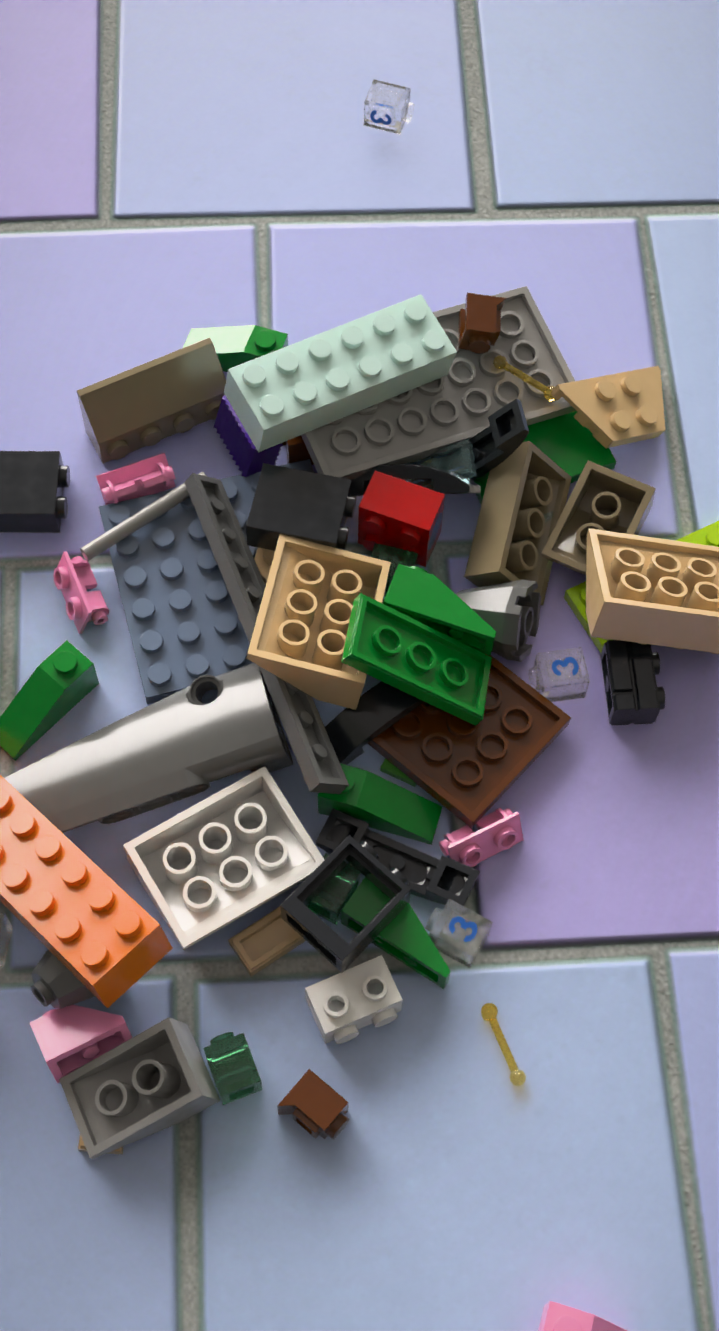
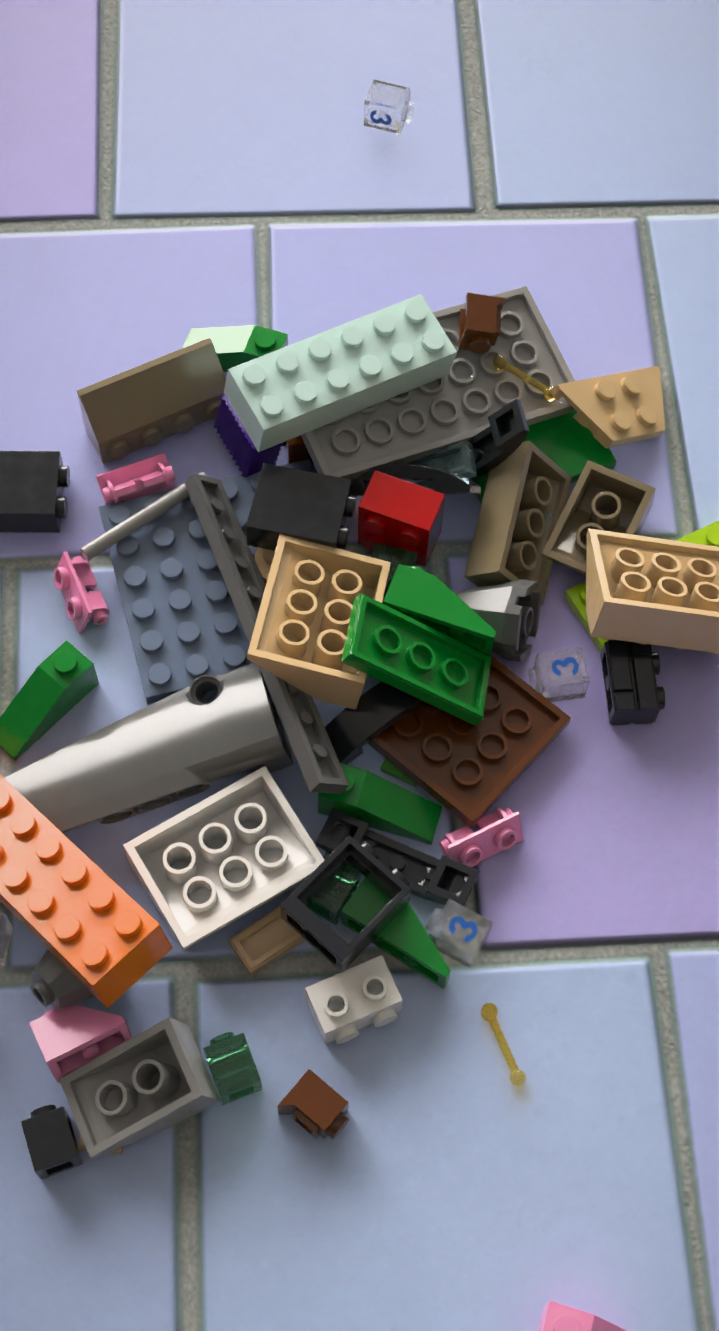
(51, 1141): none -> black brick

